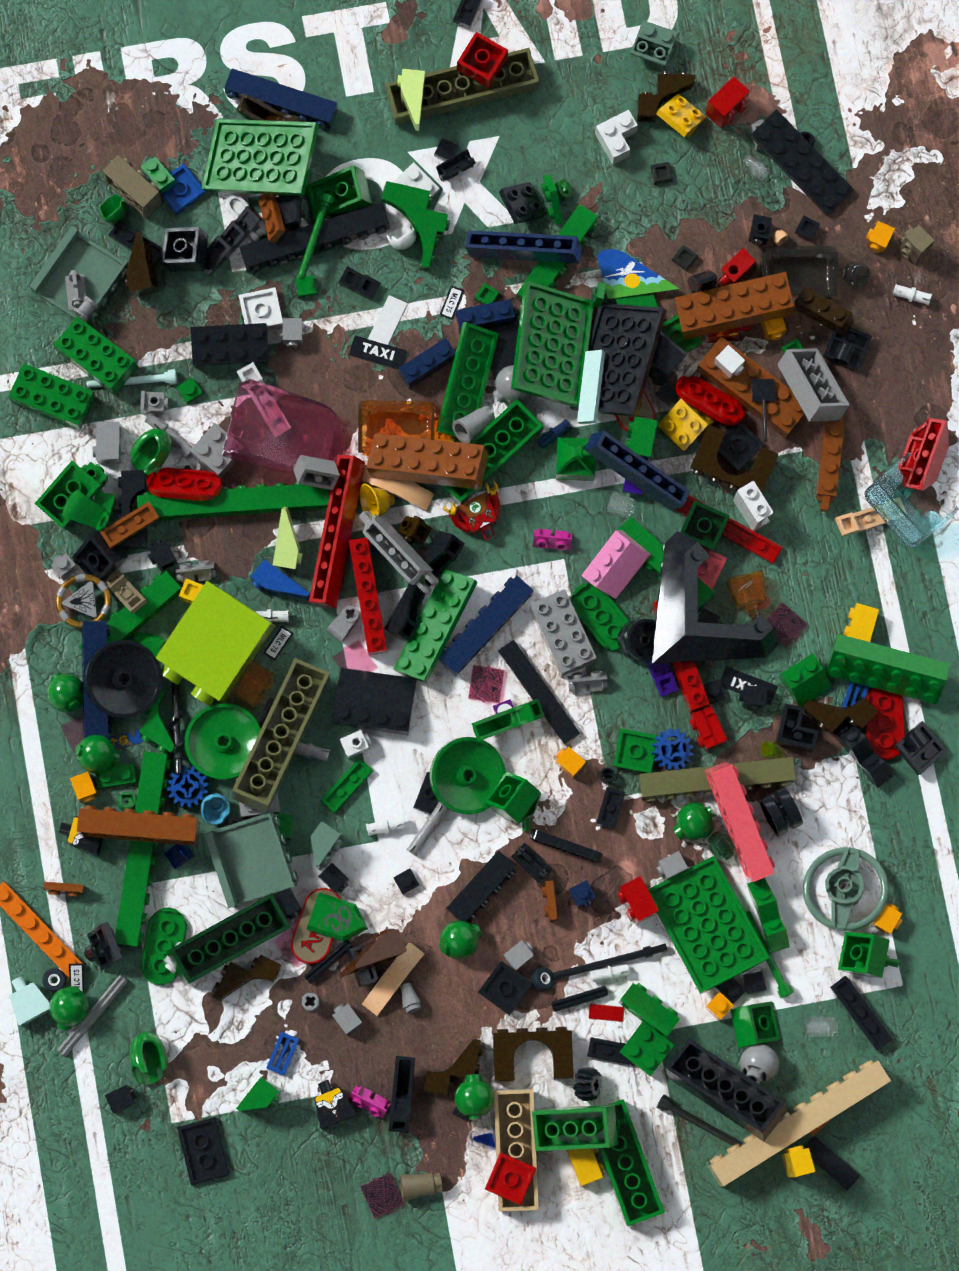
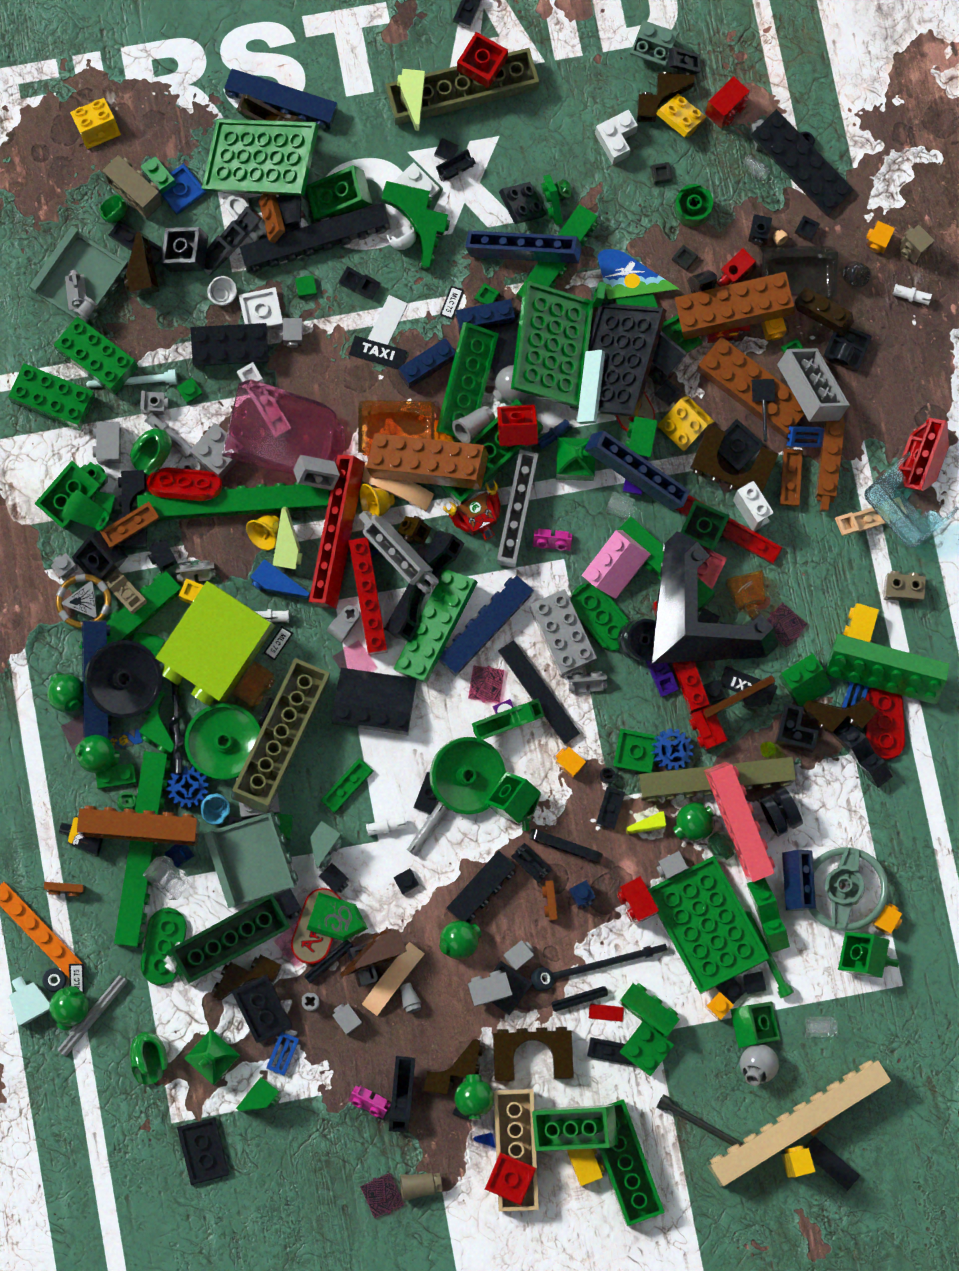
(84, 787): light orange brick -> none
(95, 123): none -> yellow bracket
(103, 940): black plate -> none
(121, 1098): black brick -> none
(167, 878): none -> clear brick
(212, 1057): none -> green piece
(222, 291): none -> white hair
(261, 1008): none -> black plate
(263, 531): none -> yellow hat
(313, 751): light grey pin -> none
(325, 202): green piece -> none
(332, 1106): torso -> none
(355, 744): white brick -> none
(490, 988): none -> light grey brick
(517, 425): none -> red slope
(517, 508): none -> light grey brick
(587, 1084): black gear -> none
(609, 973): white axle -> none
(651, 823): none -> neon yellow slope
(684, 60): none -> black plate
(697, 196): none -> green brick
(710, 400): red tile -> none
(726, 1090): black brick -> none
(730, 362): white brick -> none
(738, 697): none -> reddish brown tile
(791, 477): none -> dark orange plate
(792, 443): none -> blue tile
(798, 880): none -> dark blue brick
(861, 1013): black plate -> none
(904, 587): none -> dark tan brick
(920, 748): black plate -> none

